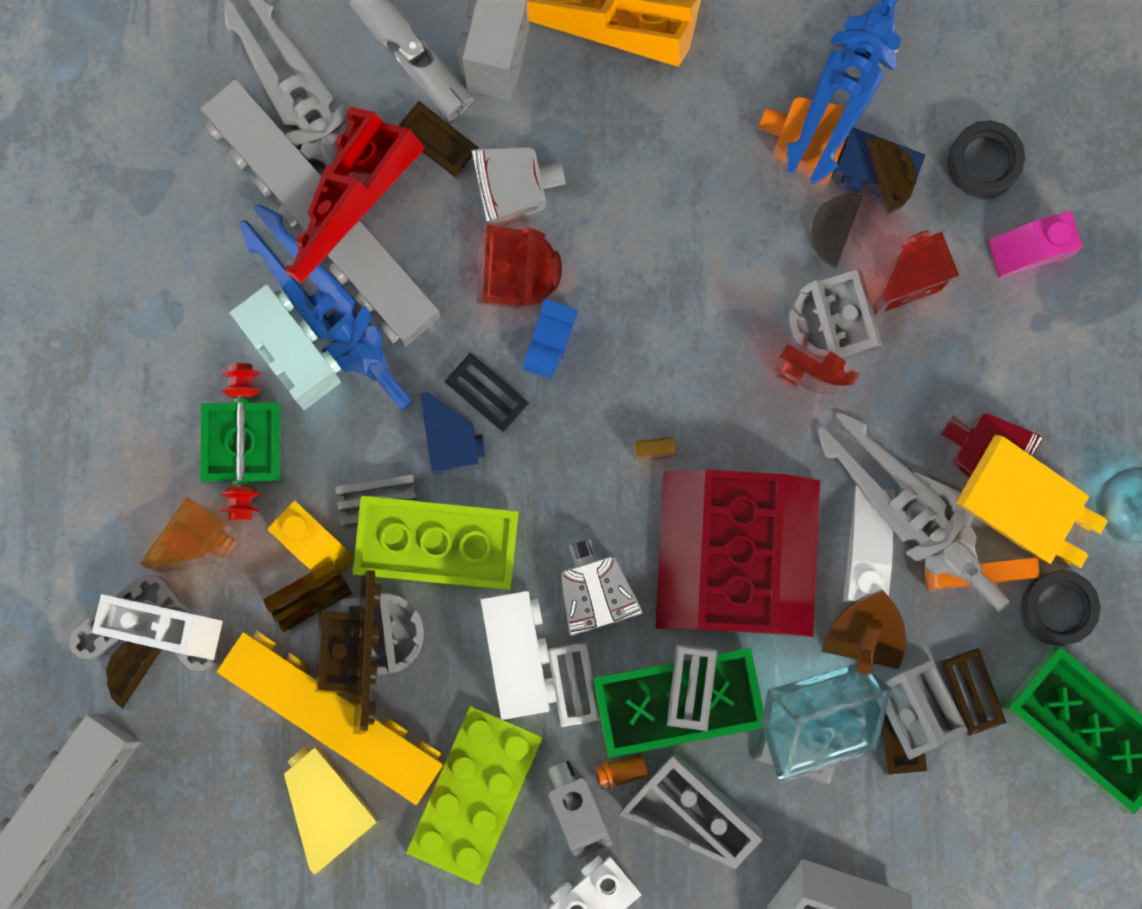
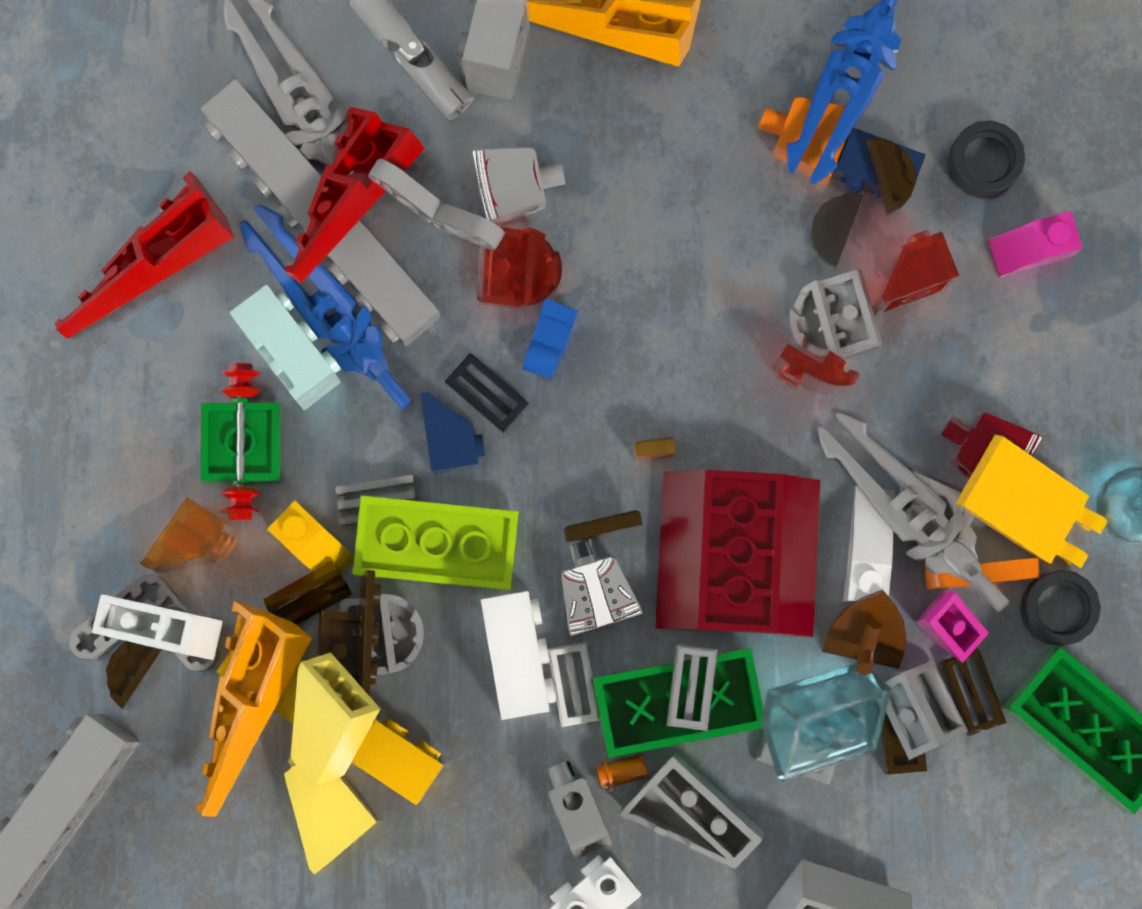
(174, 239): none -> red wedge
(259, 668): none -> light orange wedge
(329, 719): none -> light yellow slope
(432, 210): none -> light grey beam
(440, 139): dark brown tile -> none
(474, 795): lime plate -> none
(603, 526): none -> dark brown tile
(952, 625): none -> dark pink slope

